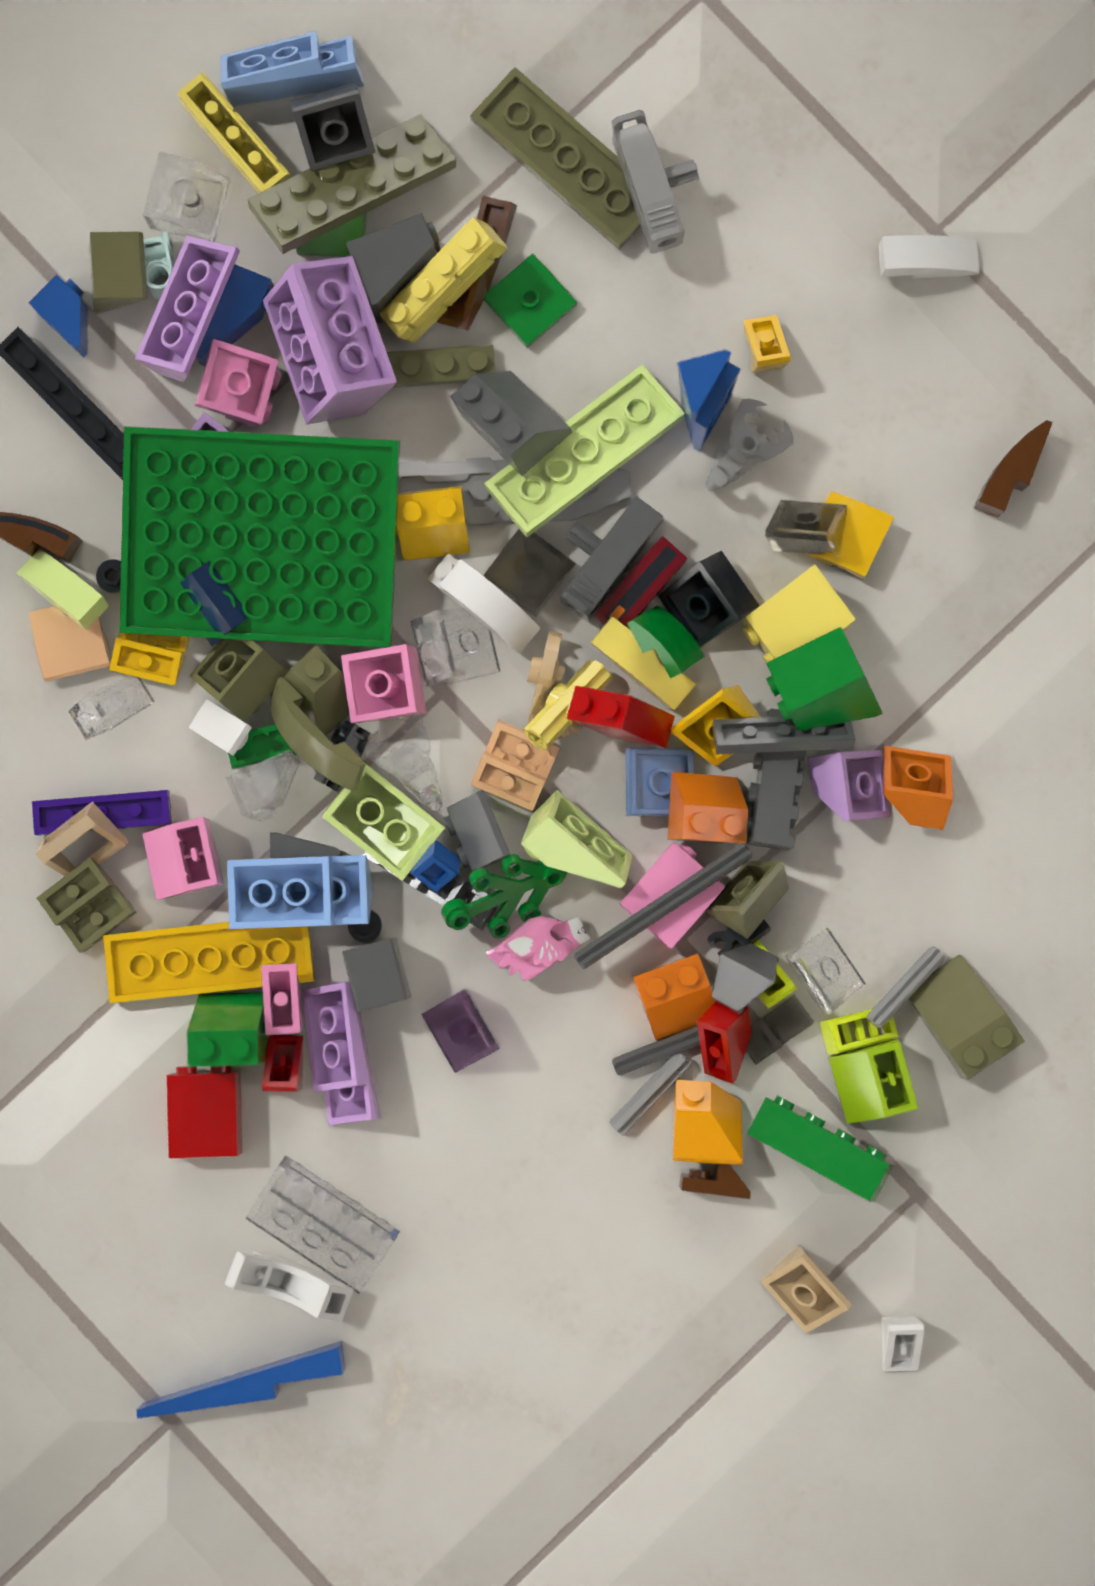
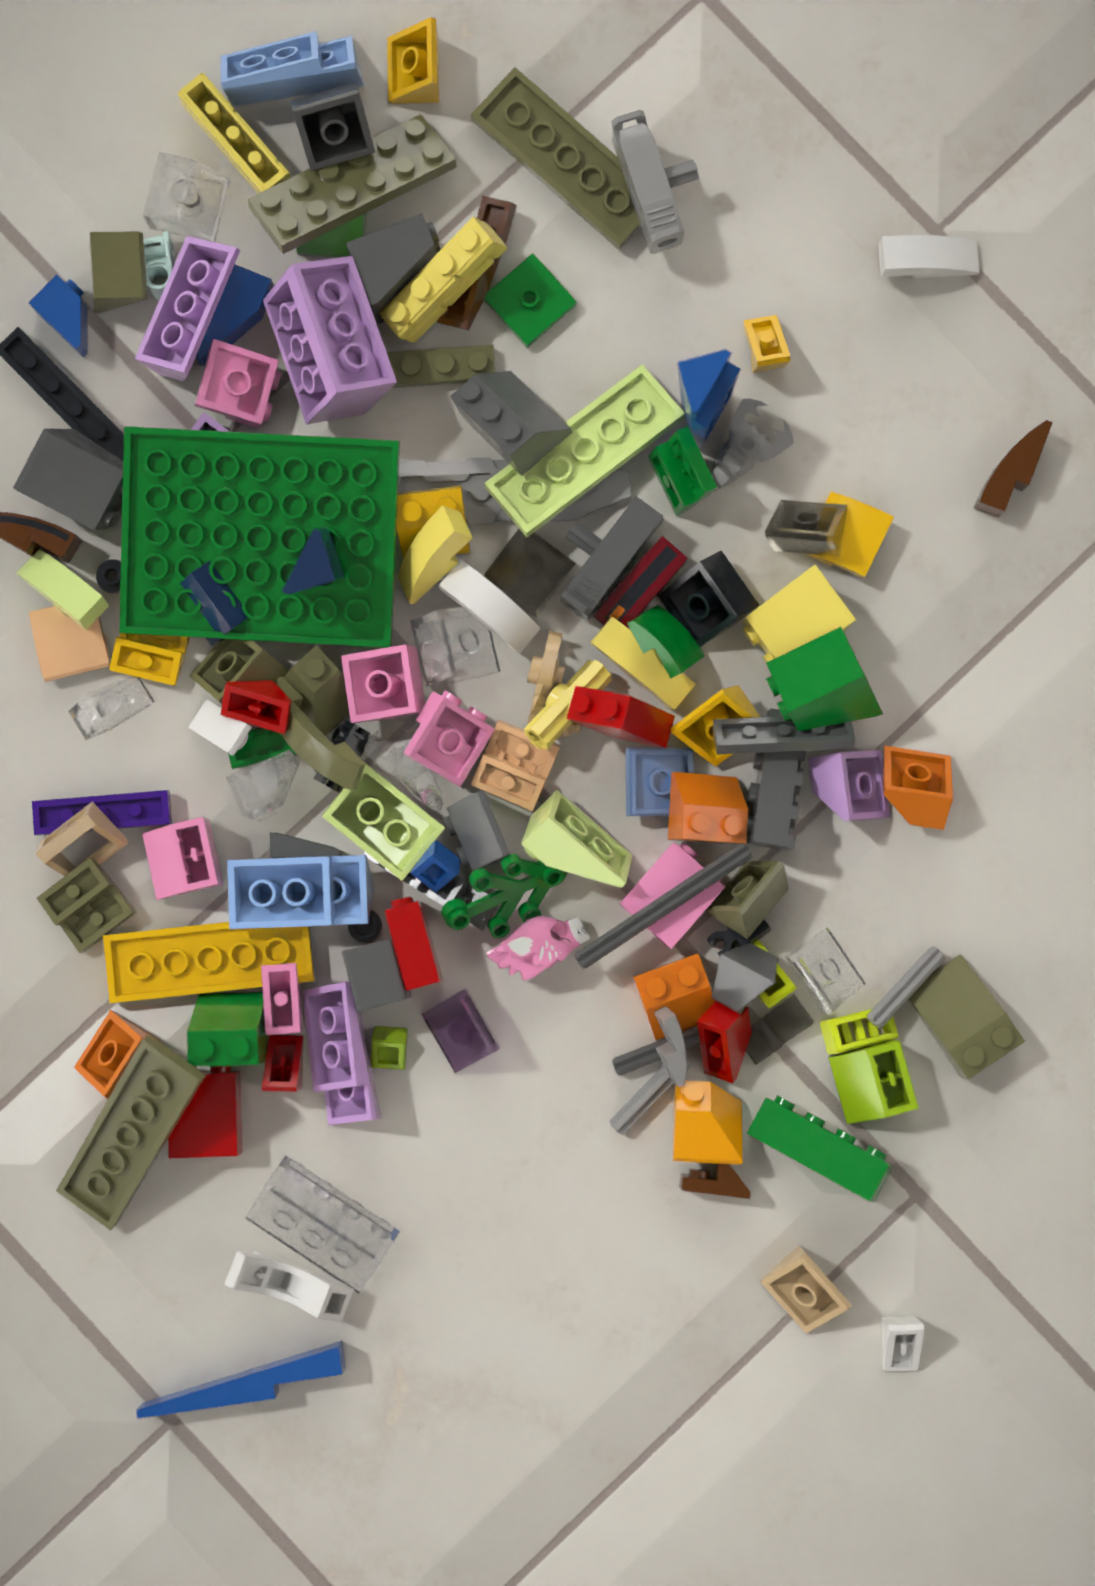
(74, 478): none -> dark grey slope
(110, 1052): none -> orange slope
(130, 1132): none -> olive plate
(257, 704): none -> red slope
(316, 564): none -> dark blue slope
(389, 1047): none -> lime slope
(413, 943): none -> red brick
(414, 64): none -> yellow slope
(433, 552): none -> light yellow slope
(449, 737): none -> bright pink plate
(673, 1051): none -> light grey slope
(682, 471): none -> green slope

